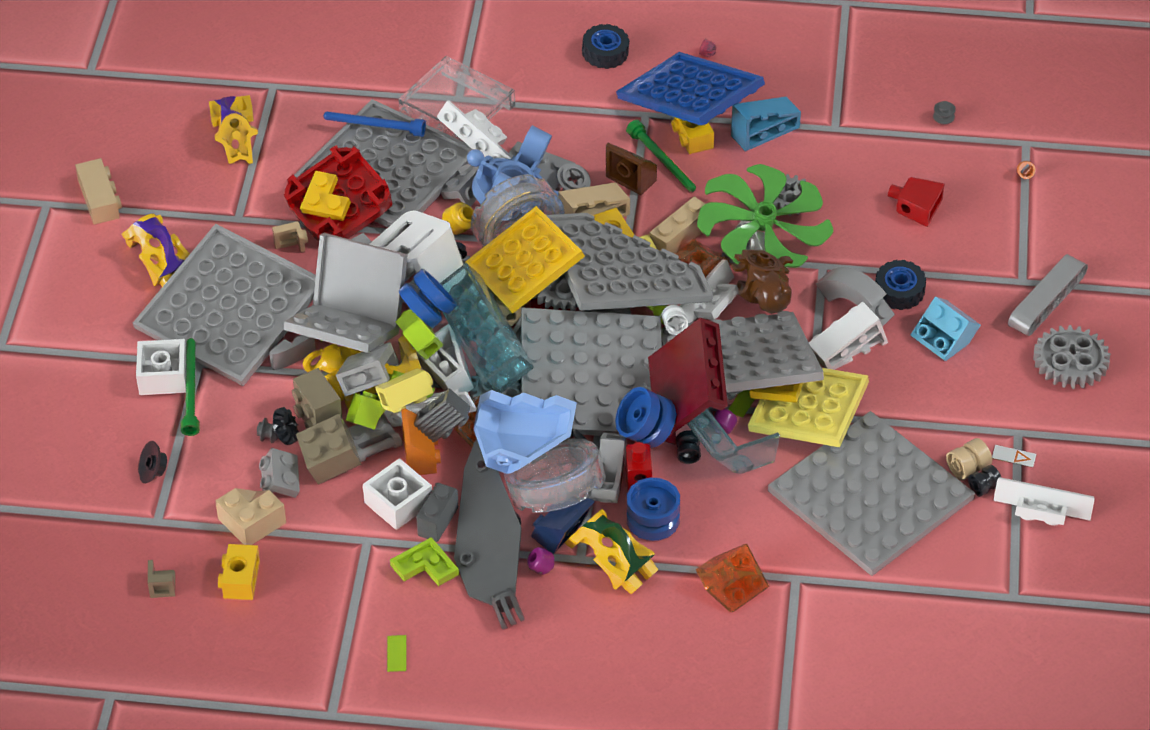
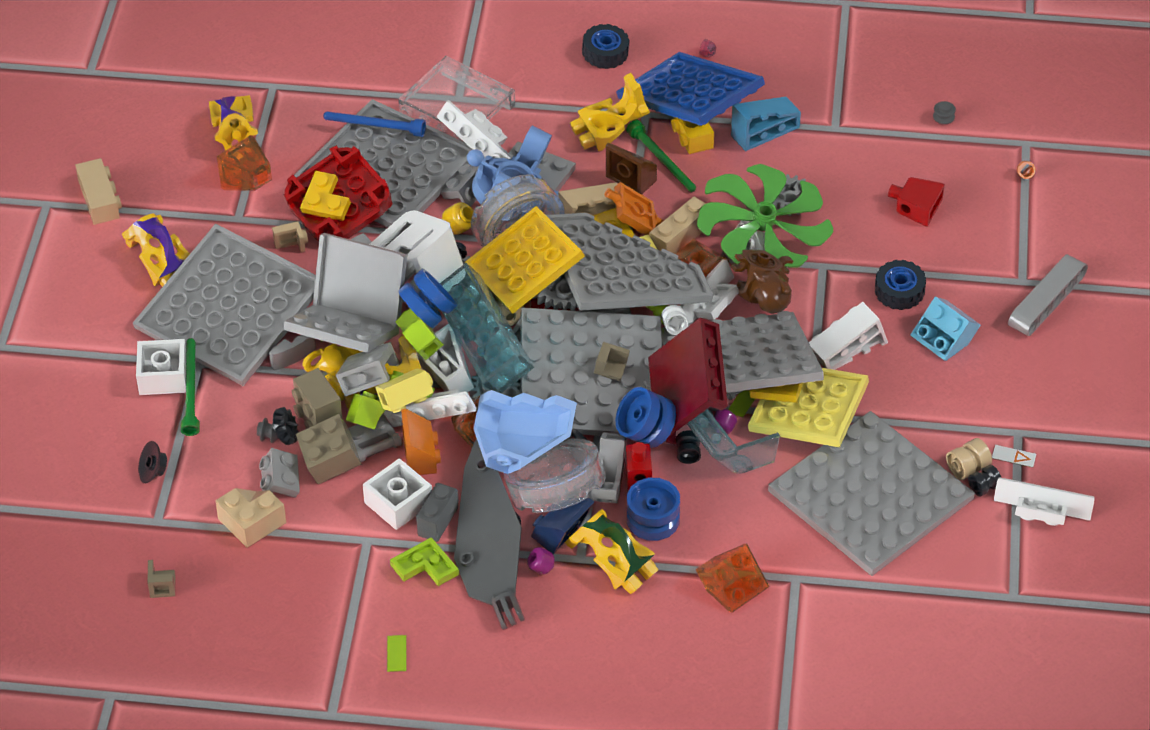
(239, 571): yellow brick -> none
(244, 166): none -> clear orange slope
(442, 416): dark grey brick -> none
(575, 172): light grey gear -> none
(599, 123): none -> yellow hips
(611, 361): none -> dark tan panel
(634, 208): none -> orange plate
(856, 287): light grey arch -> none
(1071, 356): light grey gear -> none

